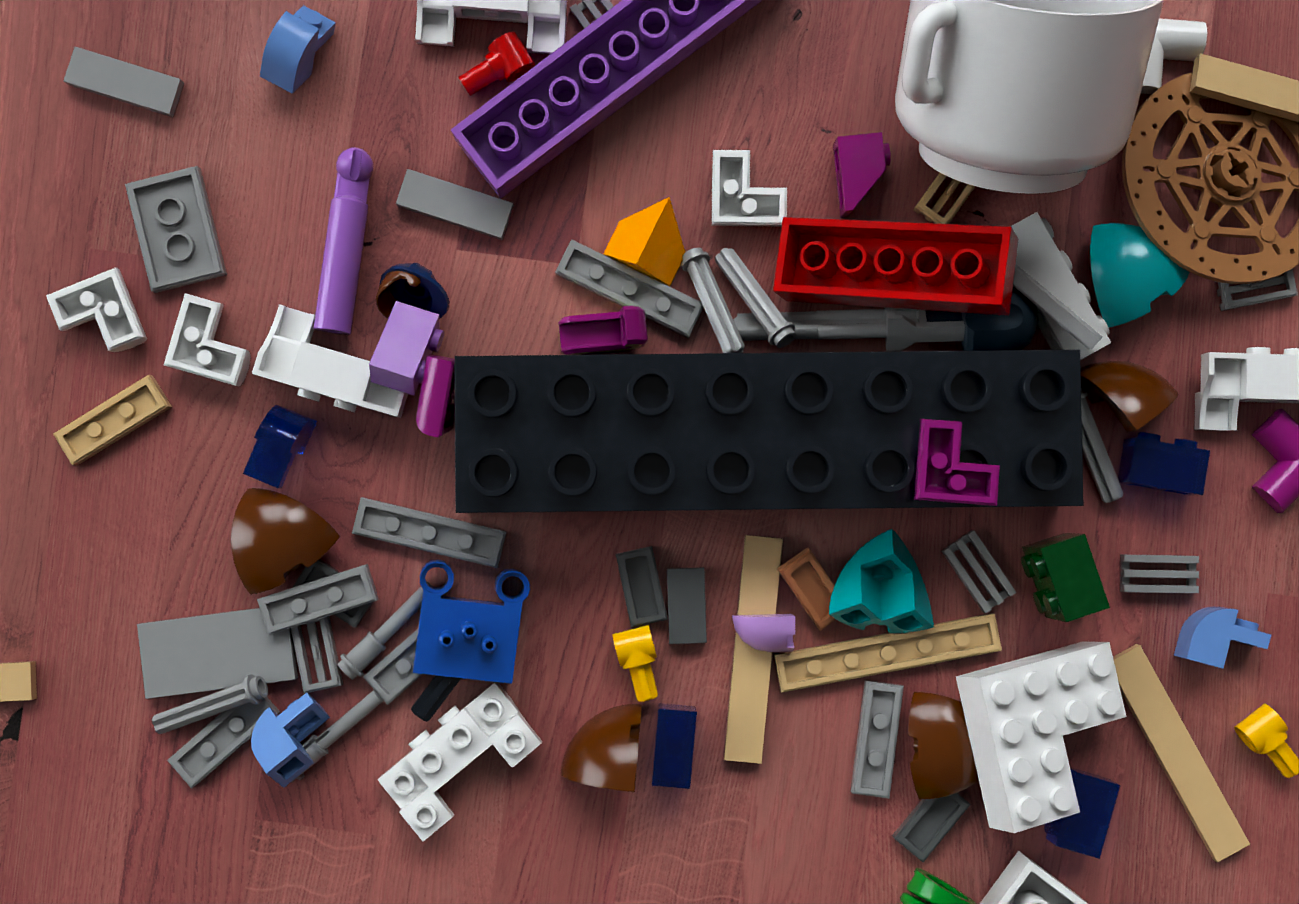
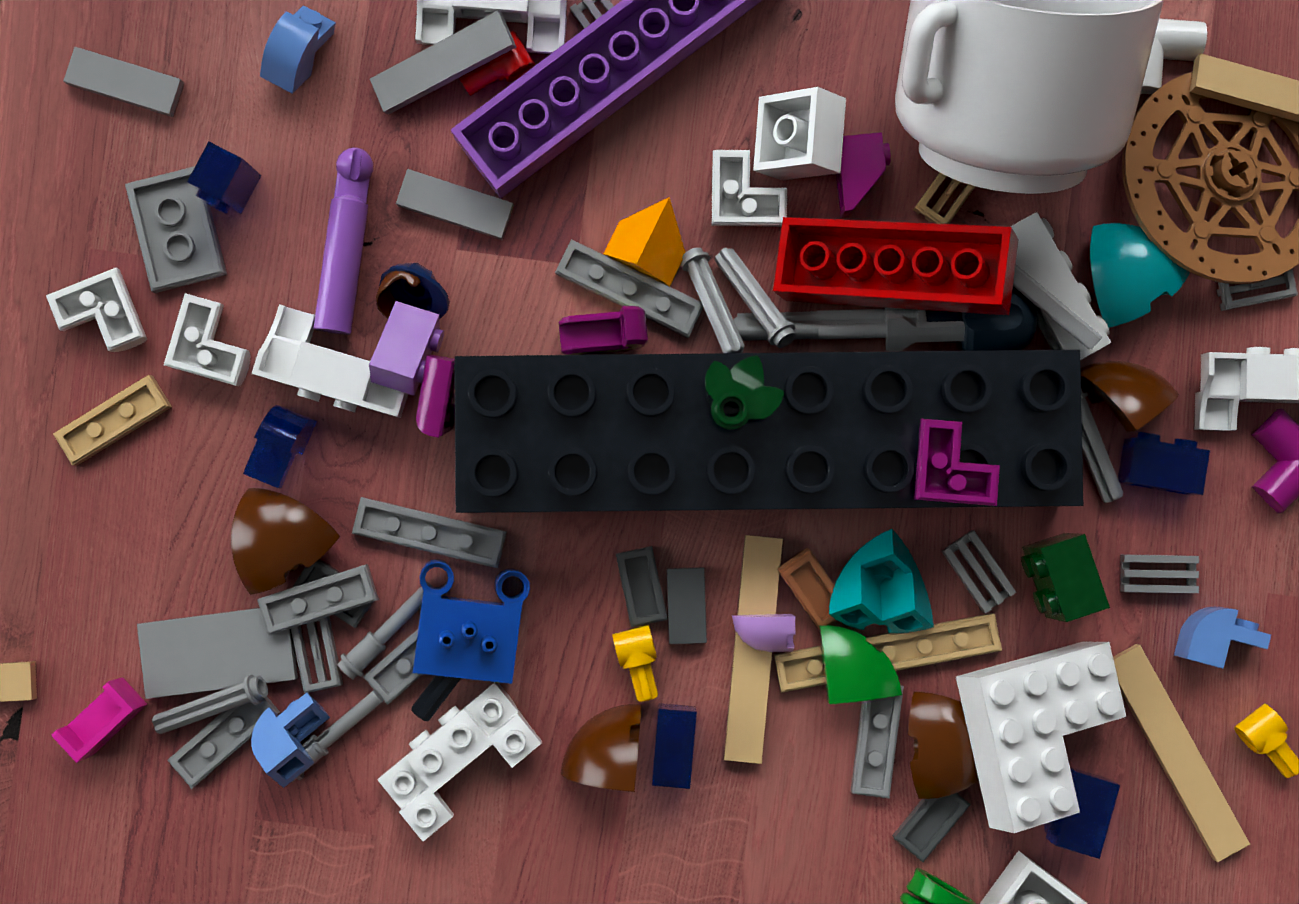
(100, 720): none -> dark pink panel
(223, 179): none -> clear blue brick
(443, 62): none -> light grey tile
(742, 387): none -> dark green plate
(799, 134): none -> white brick
(855, 667): none -> green brick

